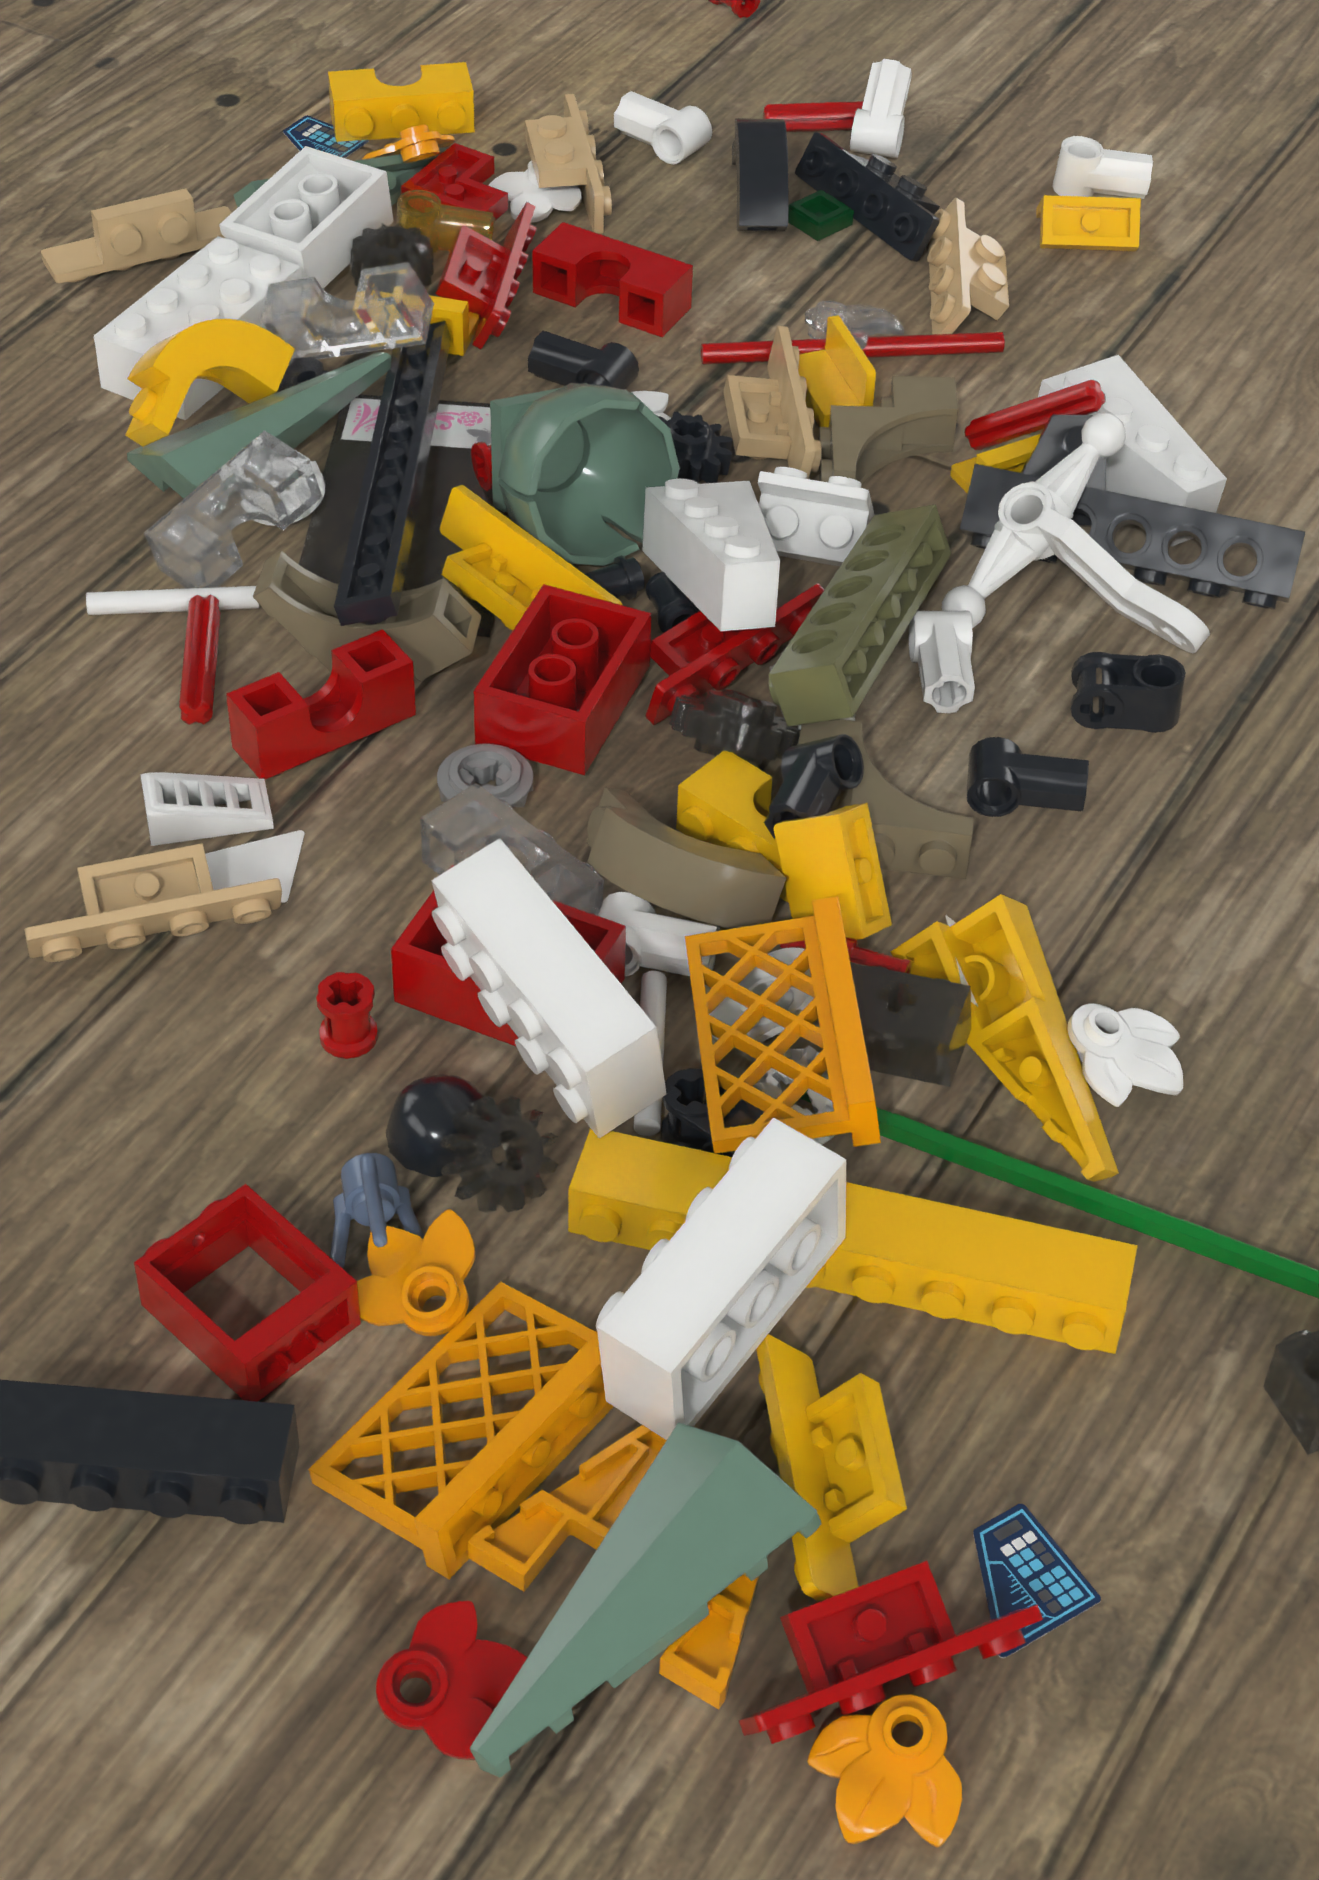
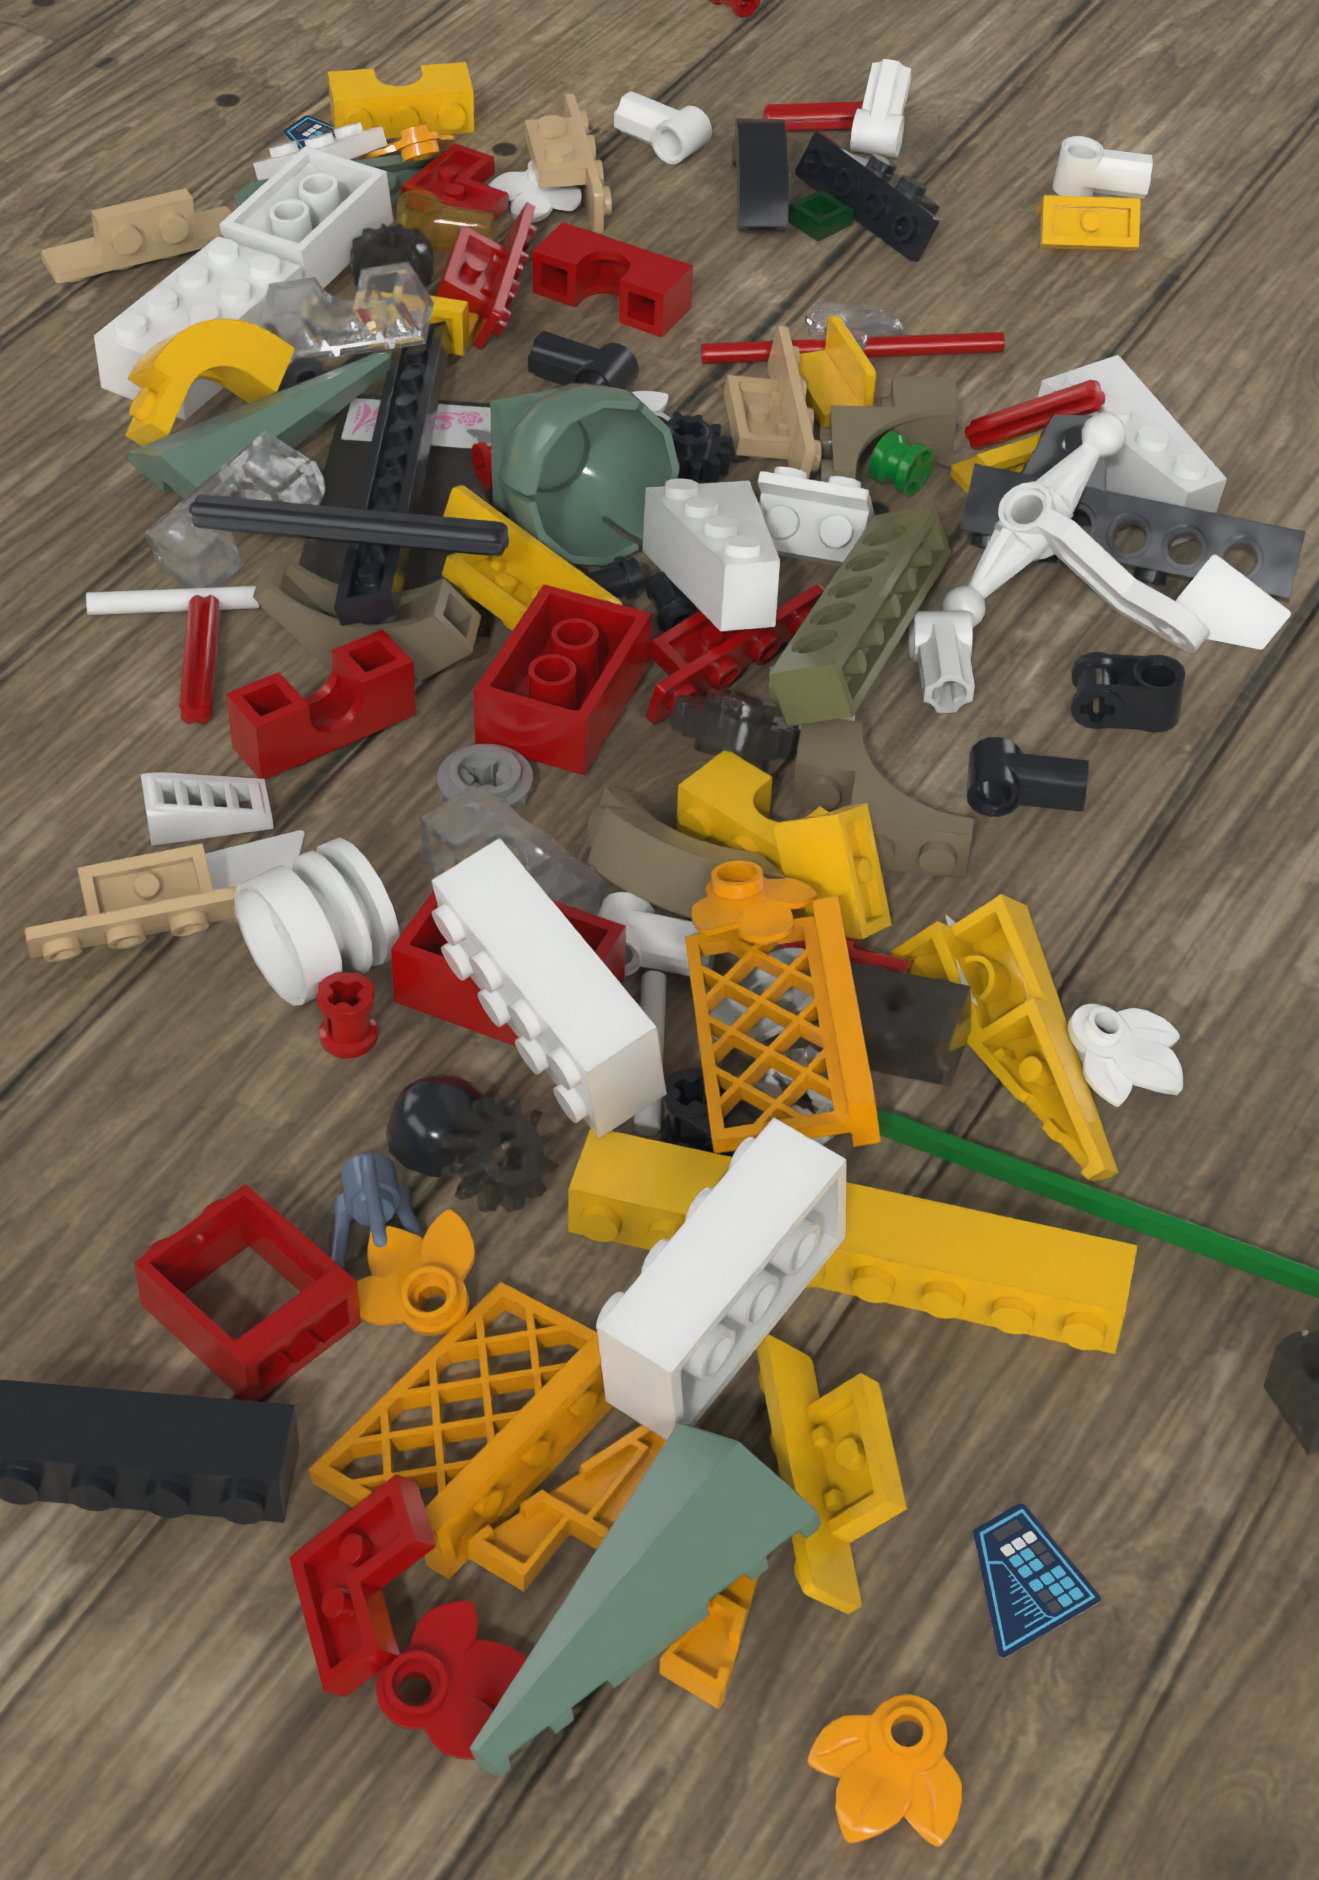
(316, 919): none -> white wheel
(343, 1580): none -> red plate
(349, 143): none -> white plate
(350, 525): none -> black axle
(749, 903): none -> light orange plate
(814, 778): black piece -> none
(875, 1636): red bracket -> none
(901, 463): none -> green wheel
(964, 272): tan bracket -> none
(1233, 606): none -> white sticker

